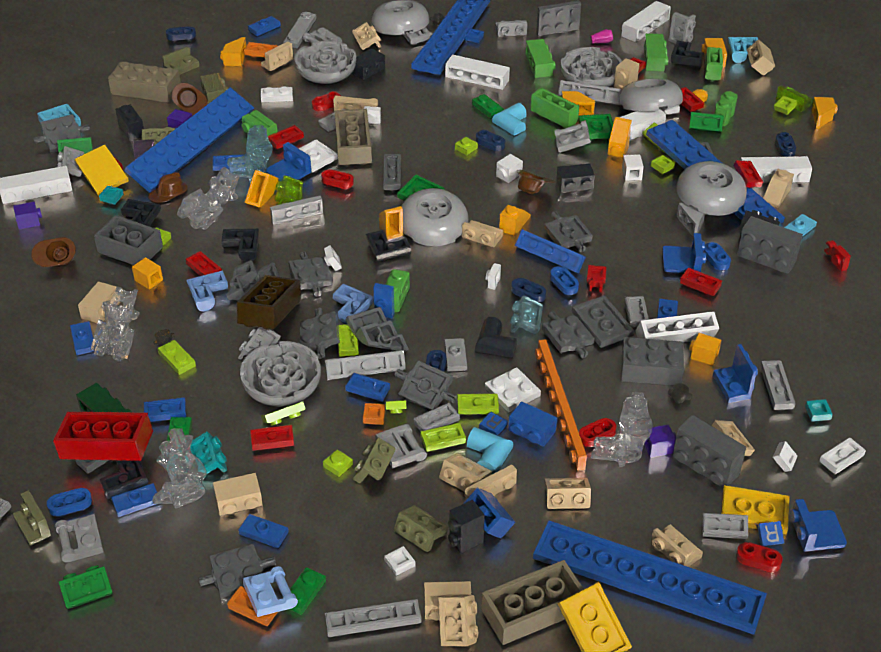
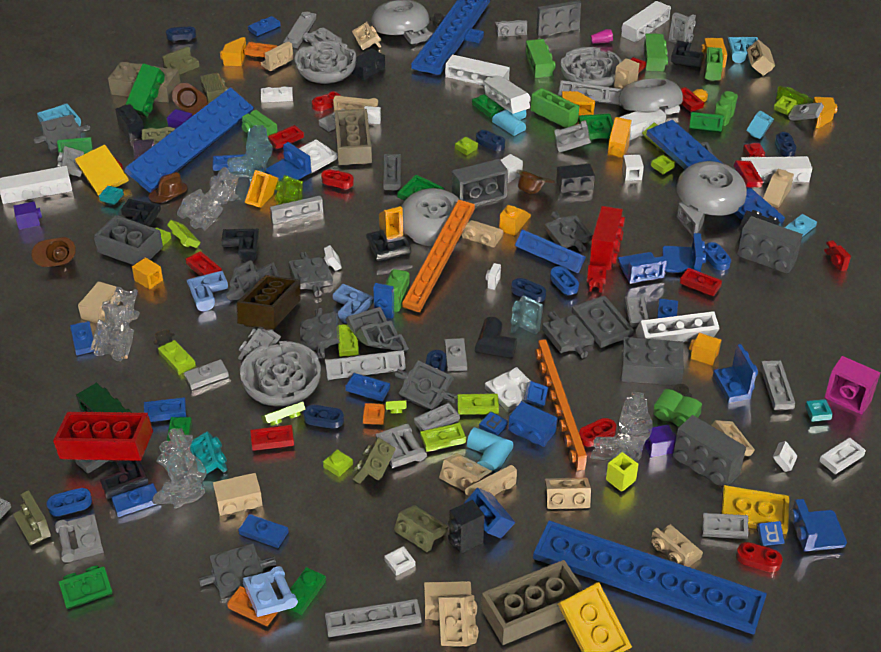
(145, 89): none -> green brick
(182, 232): none -> lime plate
(206, 374): none -> light grey plate
(323, 416): none -> dark blue plate
(438, 256): none -> orange plate
(481, 182): none -> dark grey brick
(506, 94): none -> white brick
(536, 393): none -> blue tile
(607, 237): none -> red brick
(622, 471): none -> neon yellow brick
(643, 267): none -> blue bracket
(676, 408): none -> bright green brick
(754, 150): none -> red plate
(759, 125): none -> medium azure brick
(806, 111): none -> light grey plate
(852, 385): none -> dark pink brick

